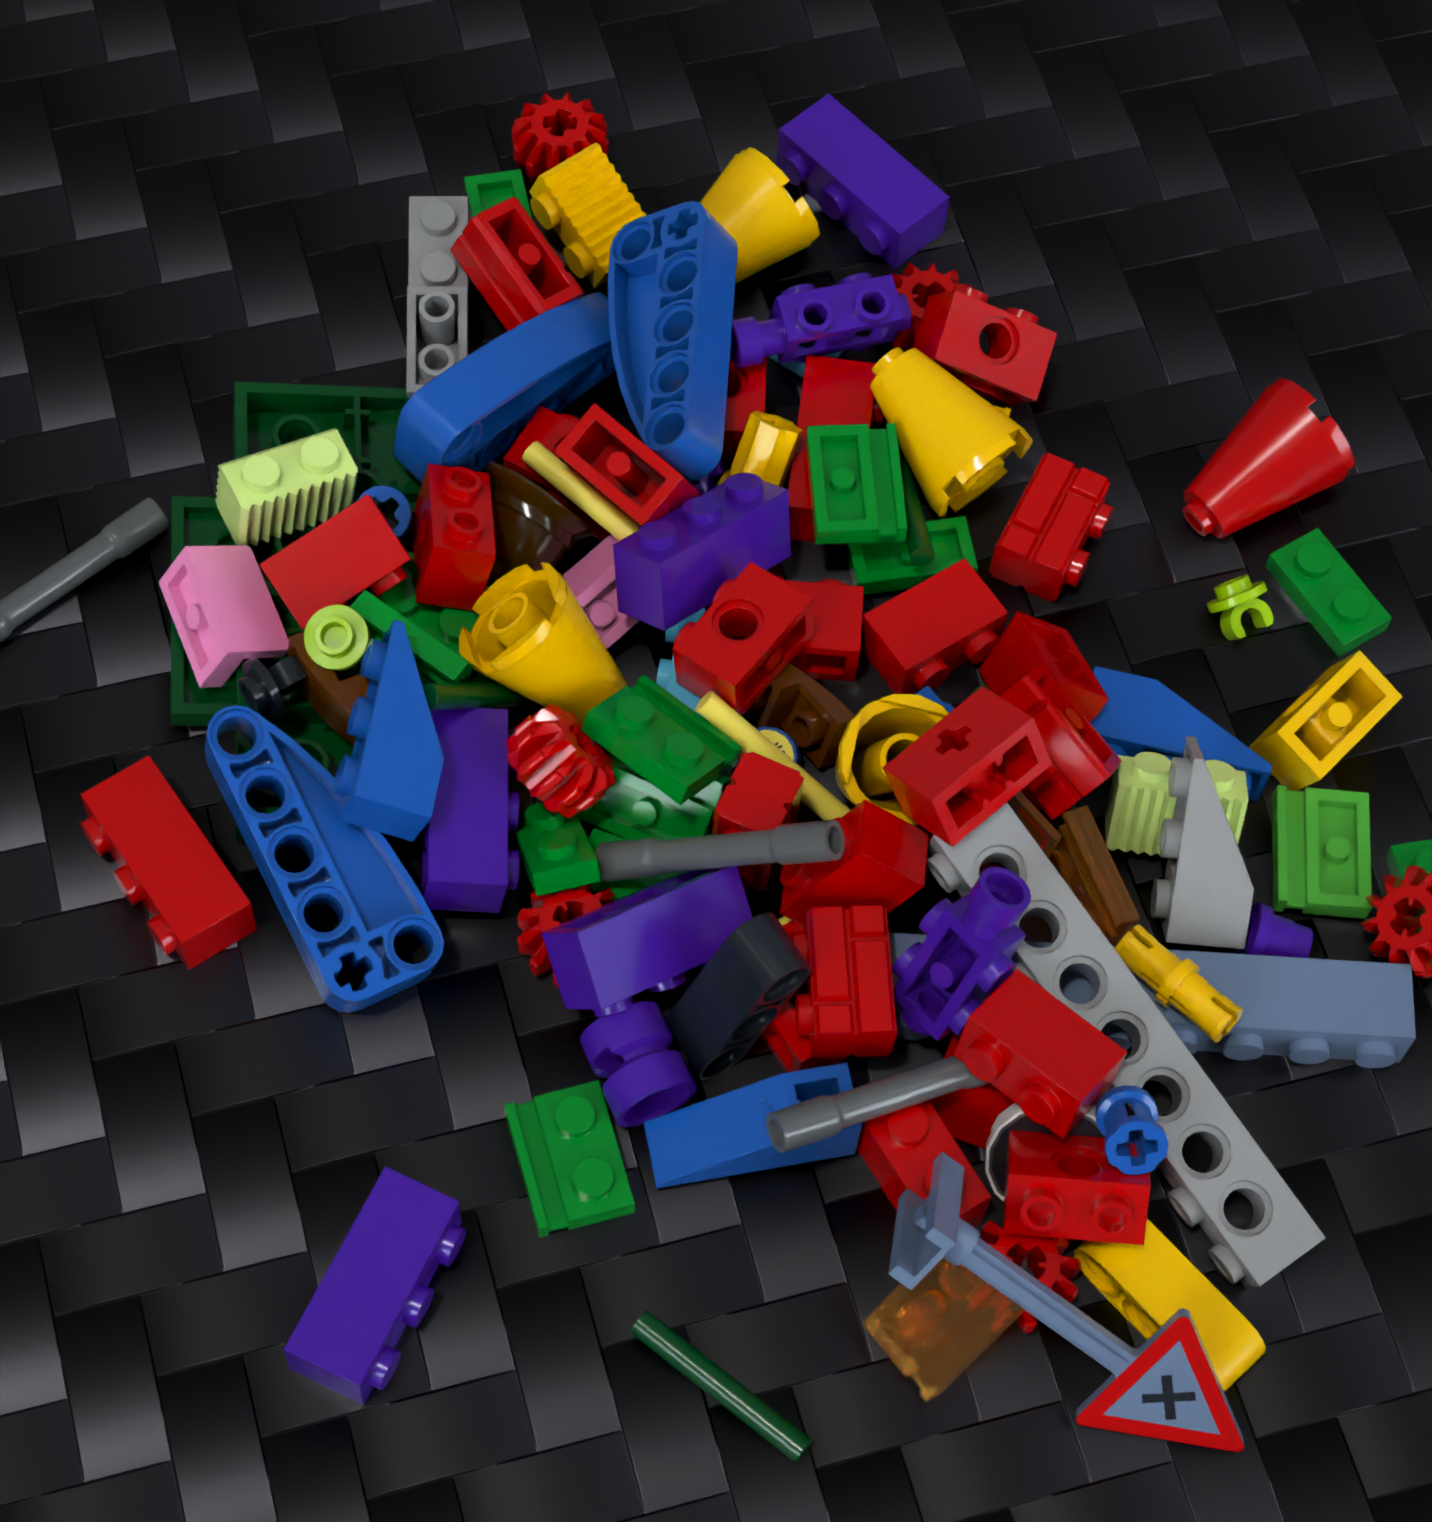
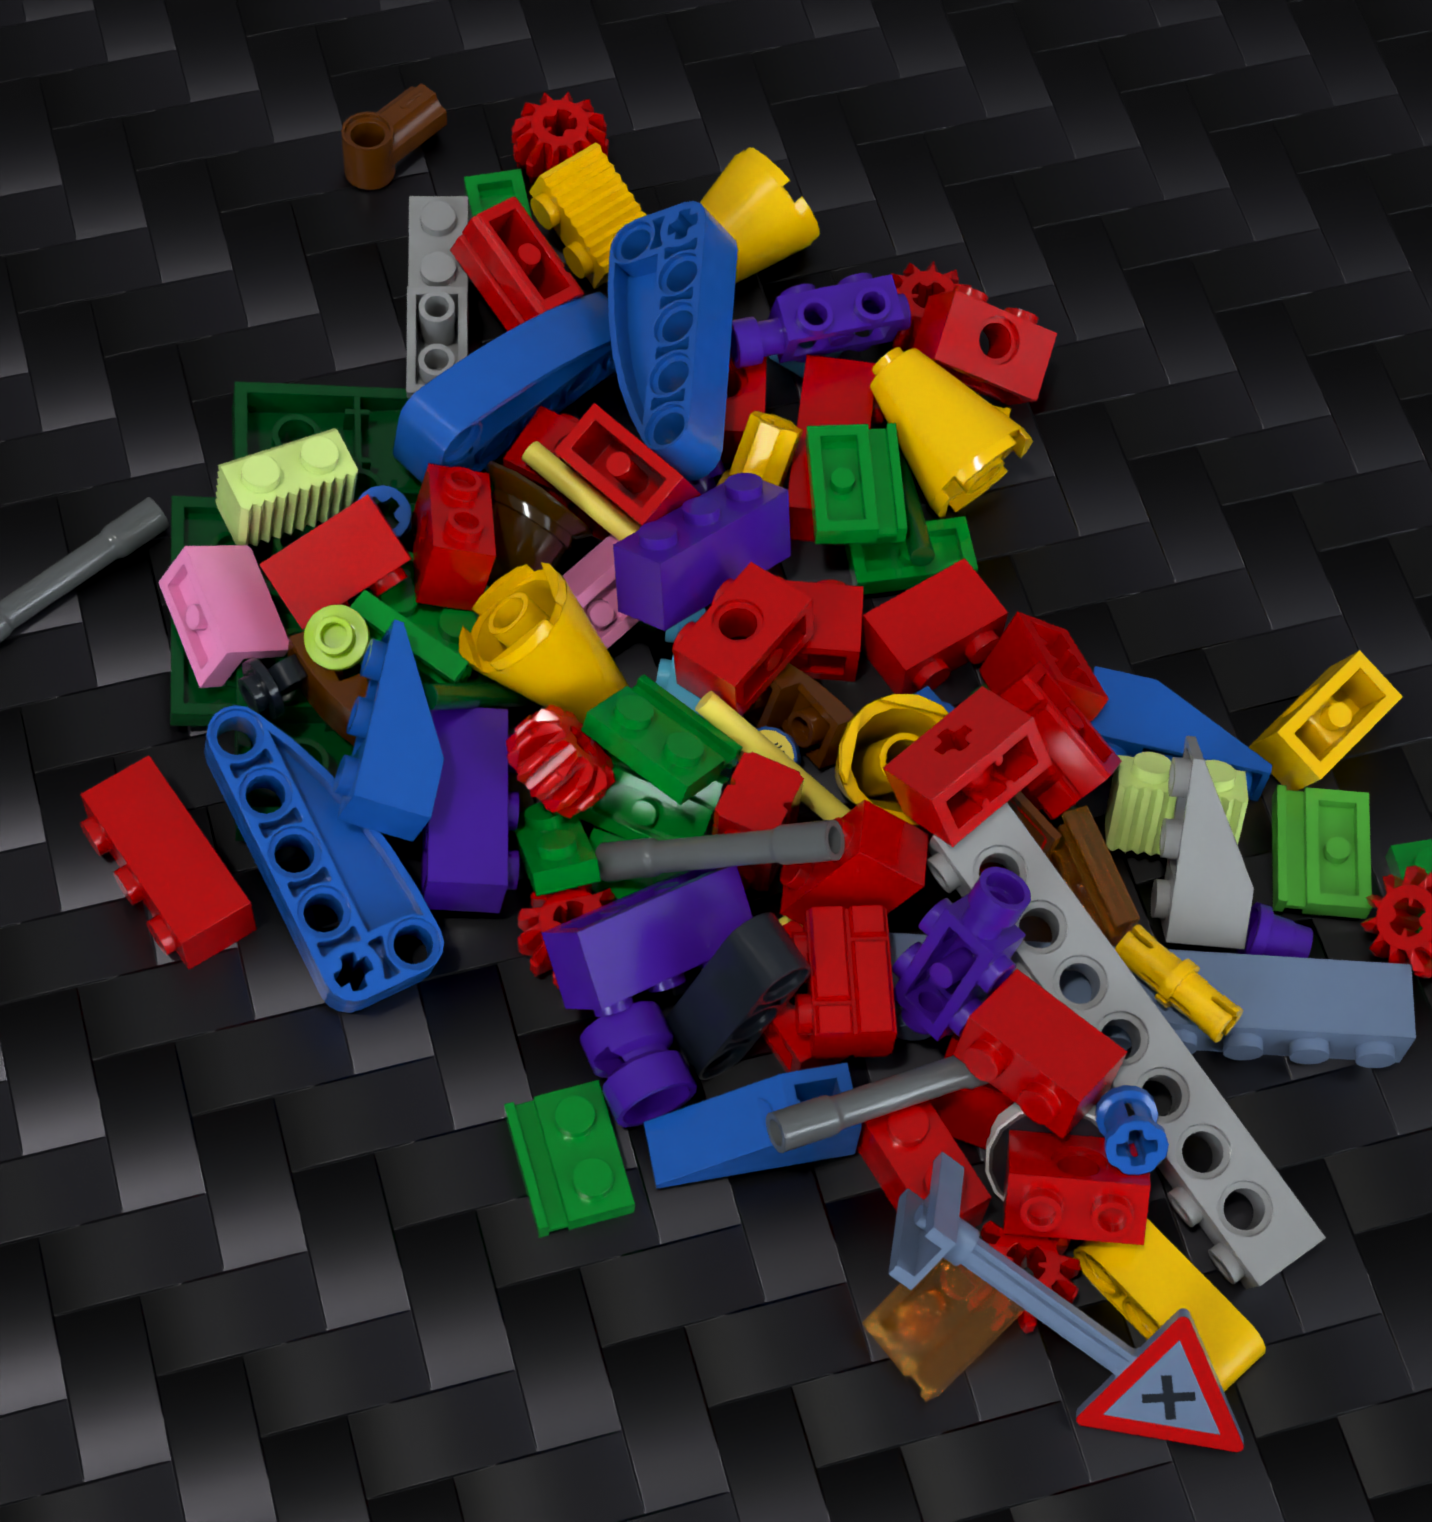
(376, 1287): dark purple brick -> none
(382, 138): none -> reddish brown piece
(721, 1386): dark green bar -> none
(861, 181): dark purple brick -> none
(1050, 528): red brick -> none
(1235, 598): lime plate -> none
(1267, 463): red cone -> none
(1328, 592): green plate -> none

